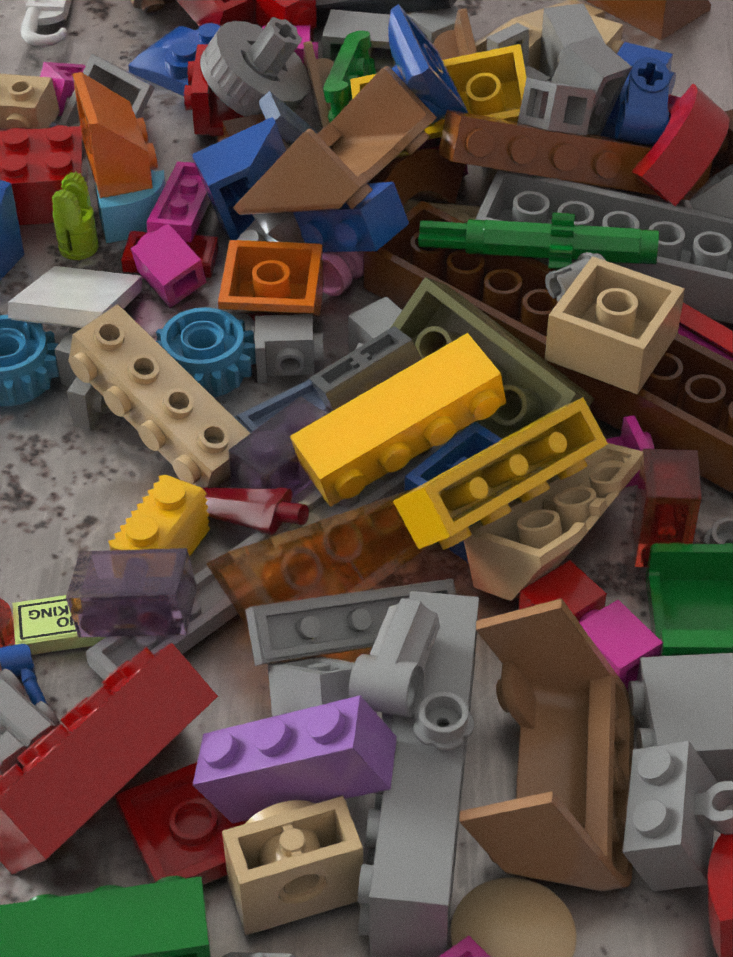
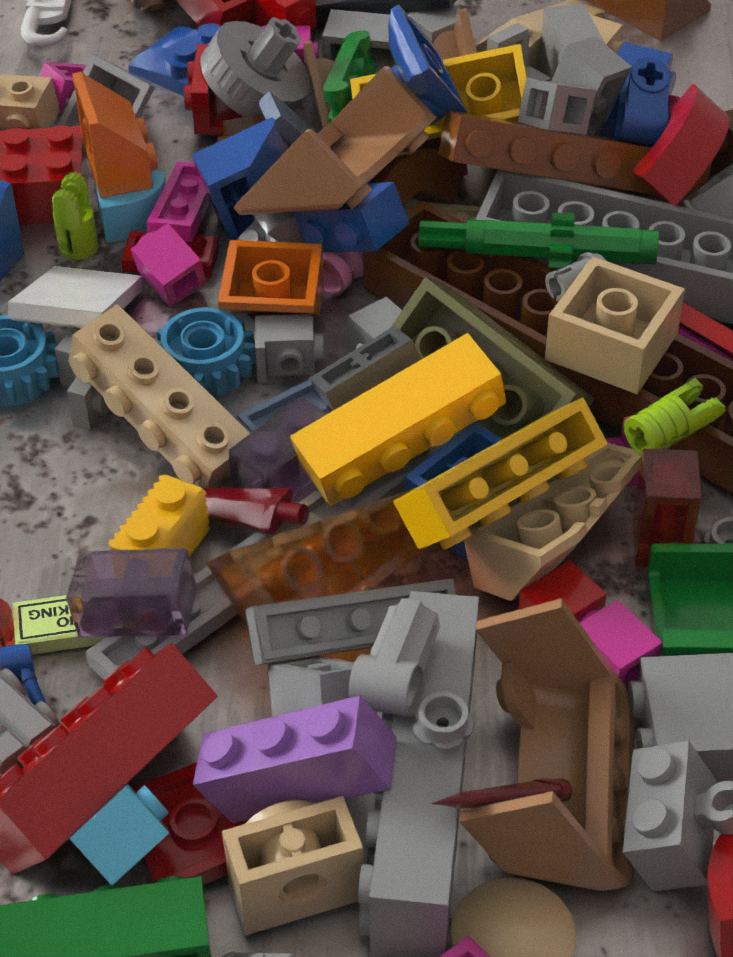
(122, 832): none -> medium azure brick
(487, 796): none -> dark red bar
(670, 419): none -> lime hinge

